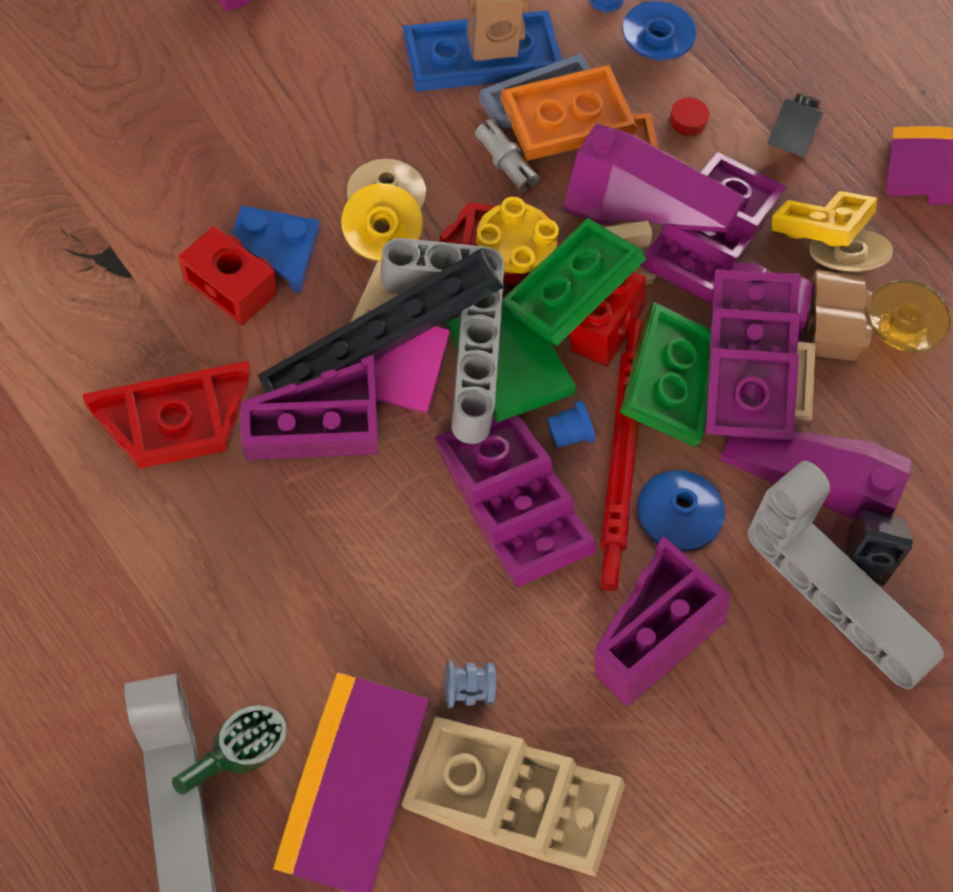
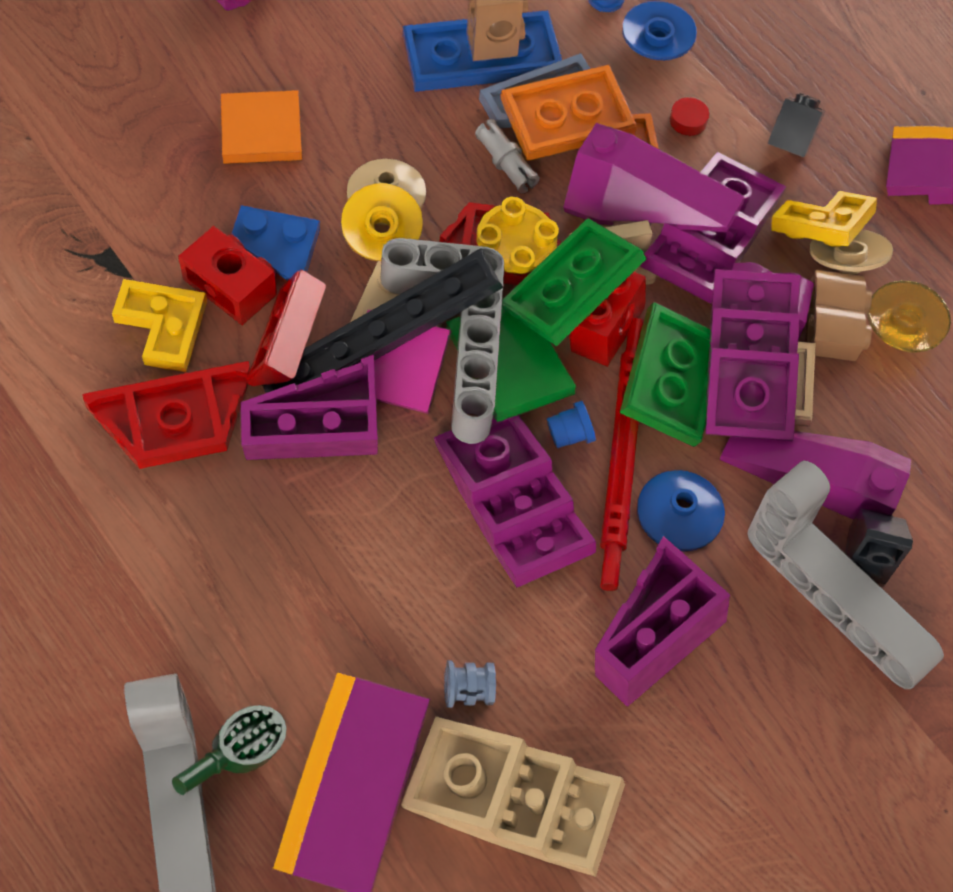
(170, 314): none -> yellow plate
(260, 127): none -> orange tile
(287, 330): none -> slope

